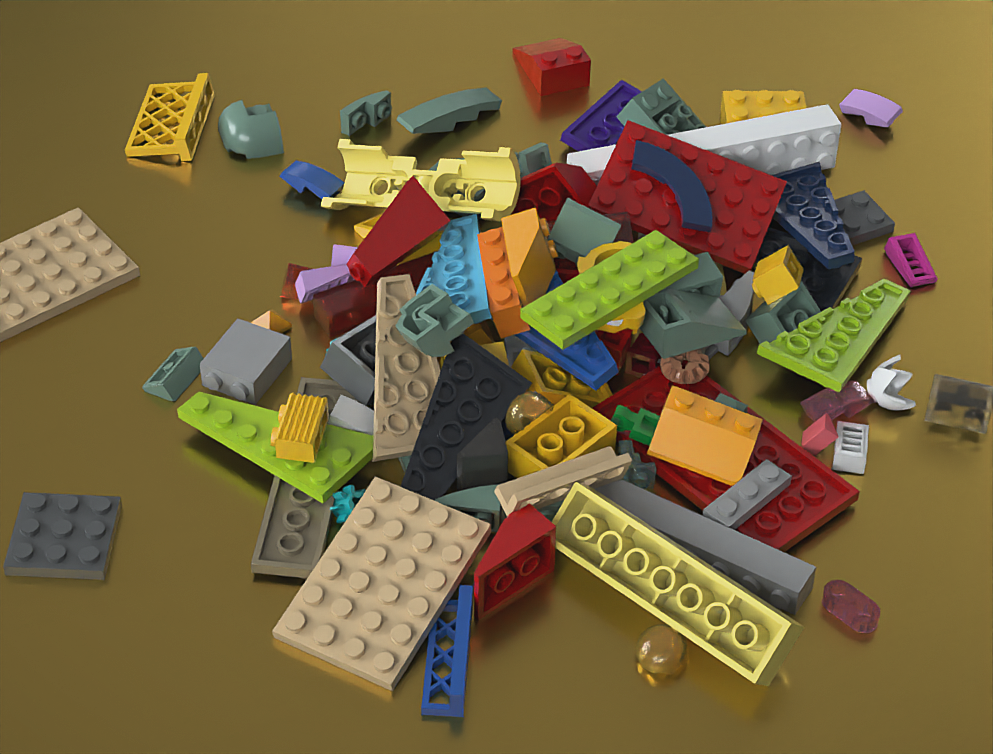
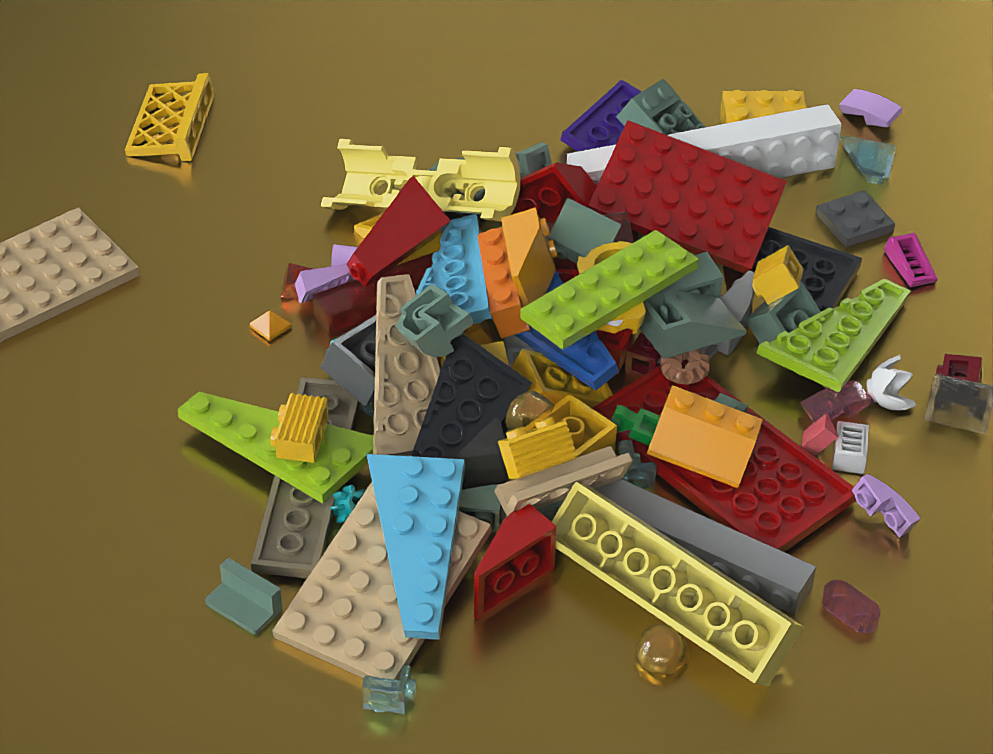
(63, 536): dark grey plate -> none
(175, 374): sand green slope -> none
(245, 597): none -> sand green panel
(246, 361): light grey brick -> none
(250, 130): sand green brick -> none
(306, 175): blue slope -> none
(352, 416): white slope -> none
(369, 110): sand green slope -> none
(389, 694): none -> clear light blue bracket
(419, 521): none -> medium azure wing
(444, 112): sand green slope -> none
(458, 664): blue fence -> none
(537, 449): none -> yellow brick
(555, 65): red slope -> none
(687, 187): dark blue tile -> none
(748, 495): light grey plate -> none
(812, 216): dark blue wing -> none
(870, 157): none -> clear light blue slope
(879, 497): none -> lavender slope
(962, 367): none -> dark red brick

